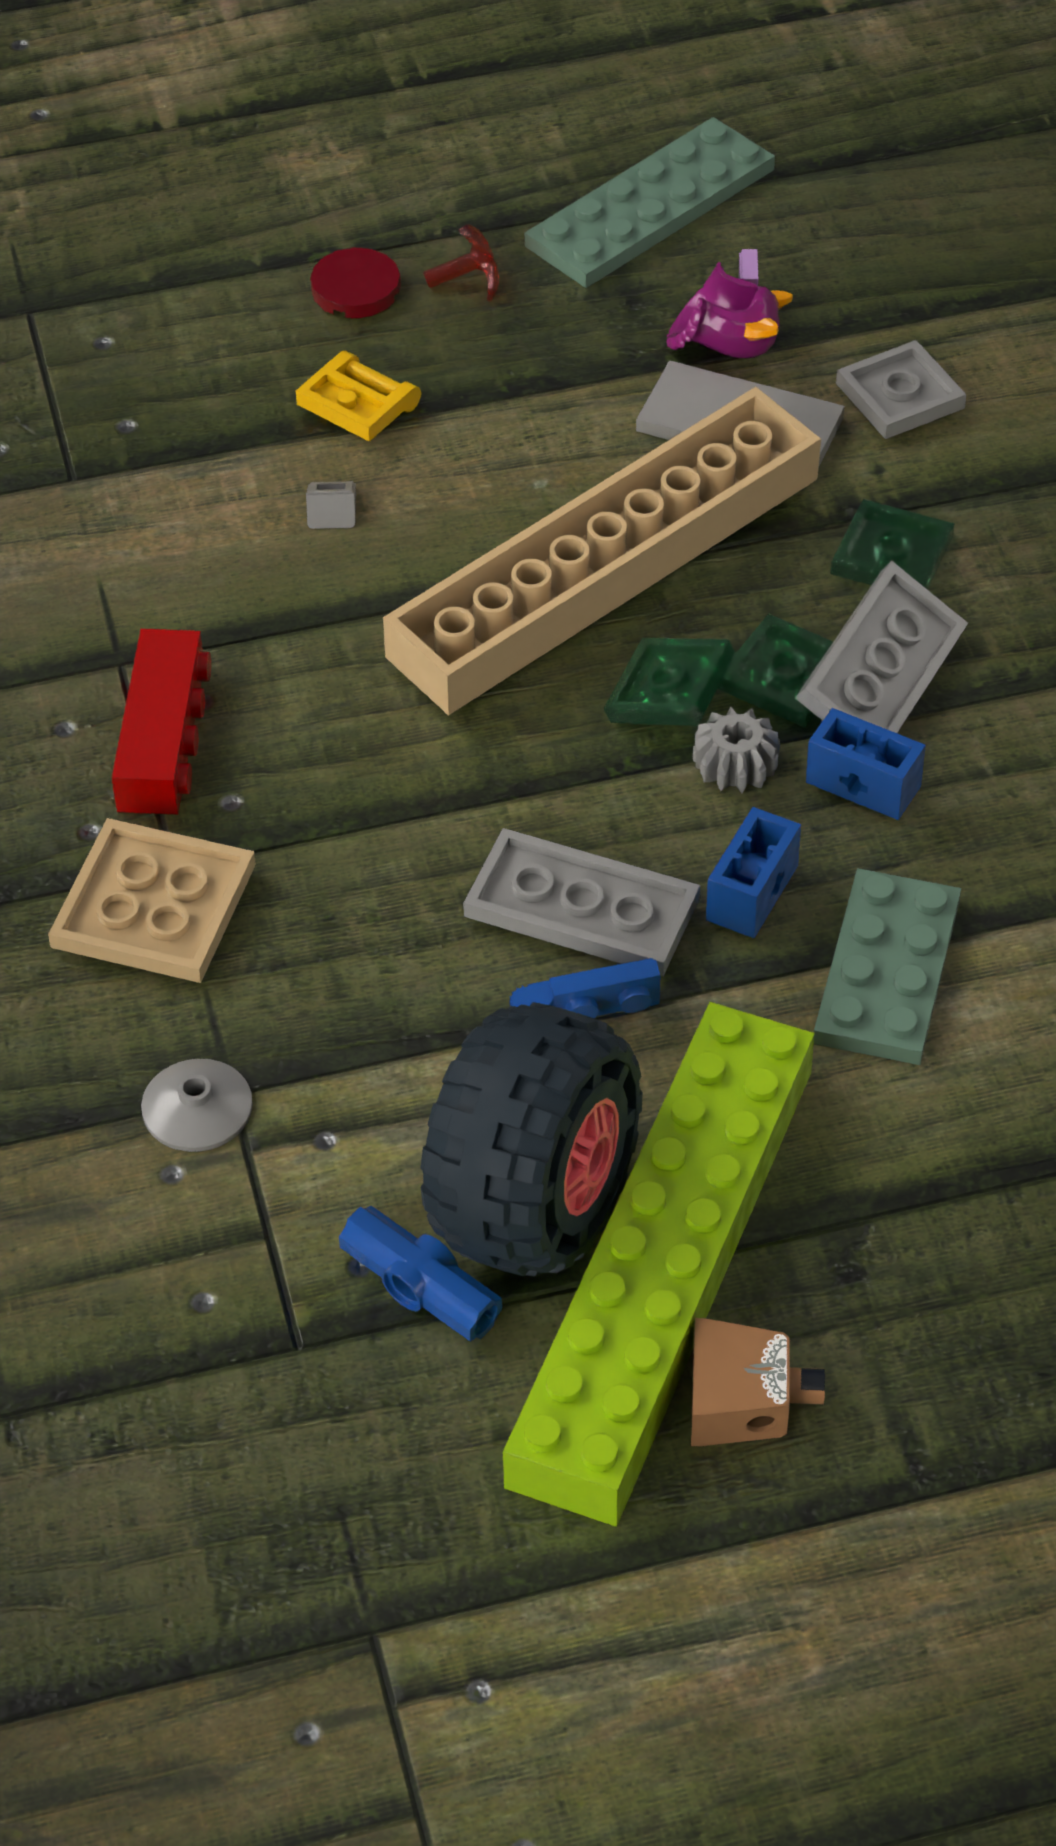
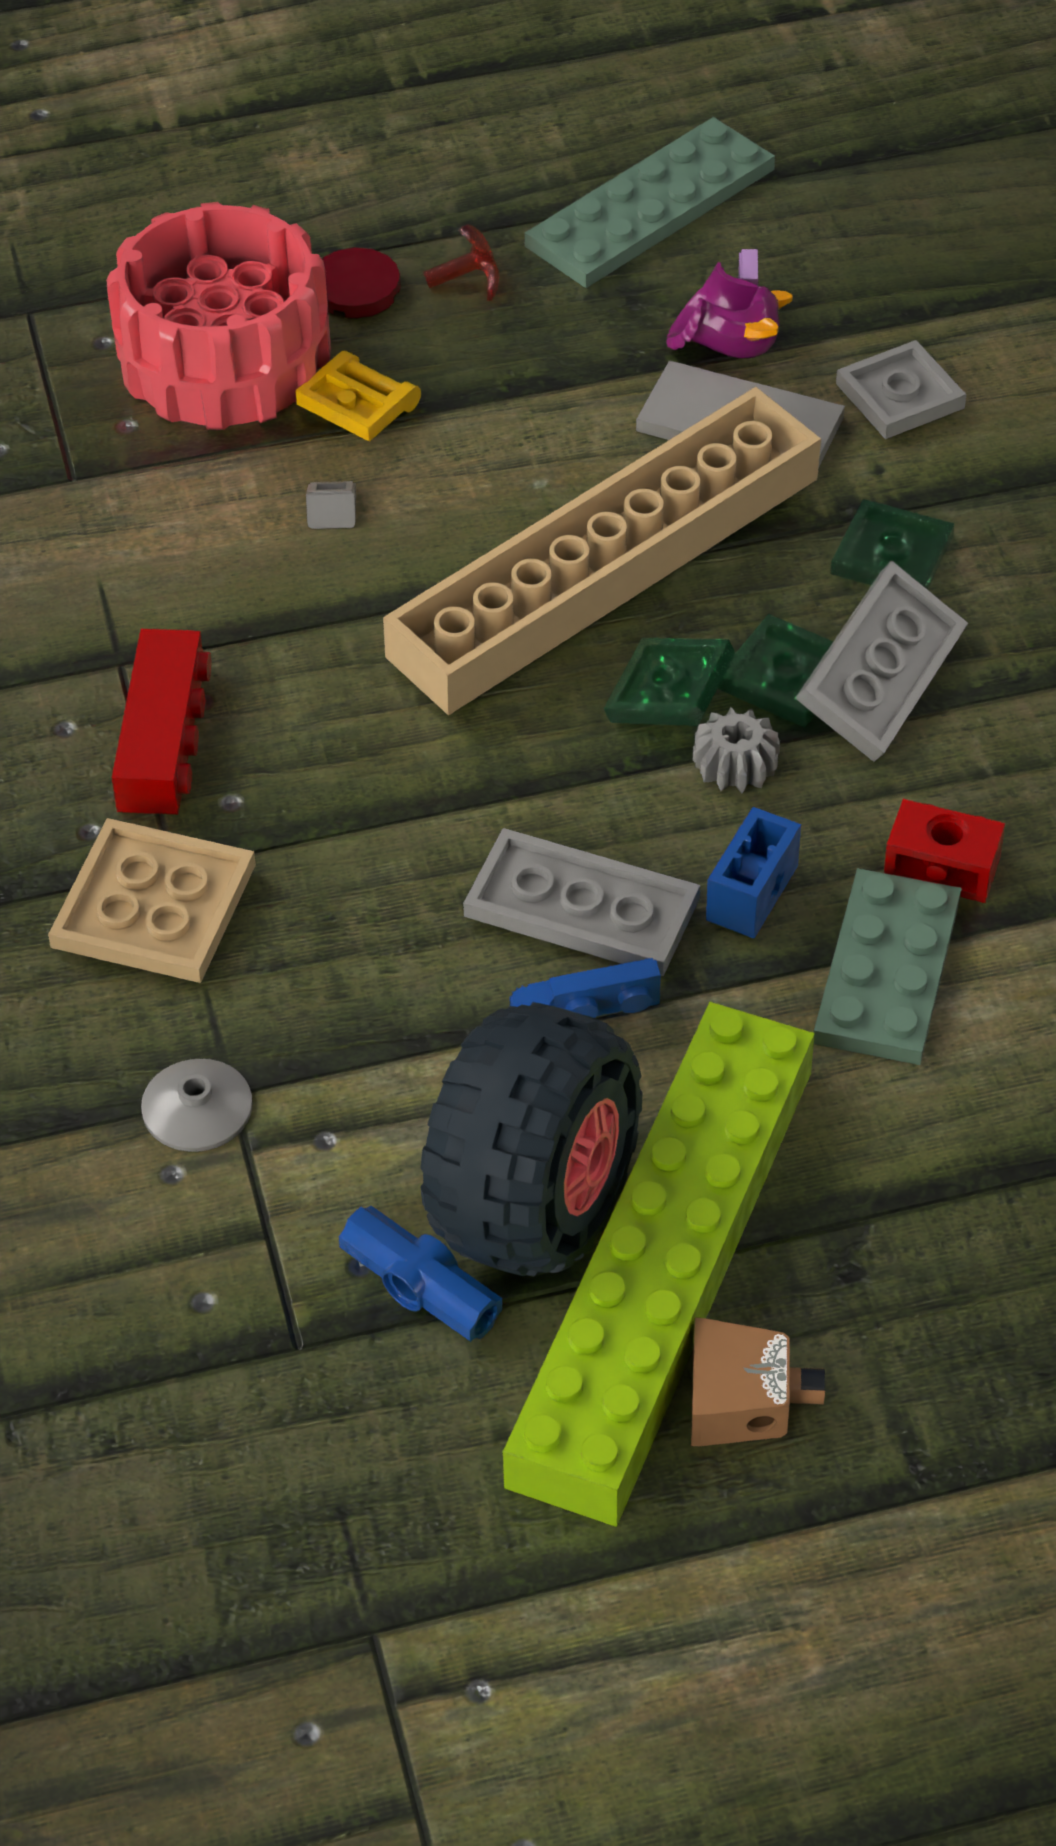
(219, 314): none -> coral wheel
(865, 763): blue brick -> none
(945, 848): none -> red brick

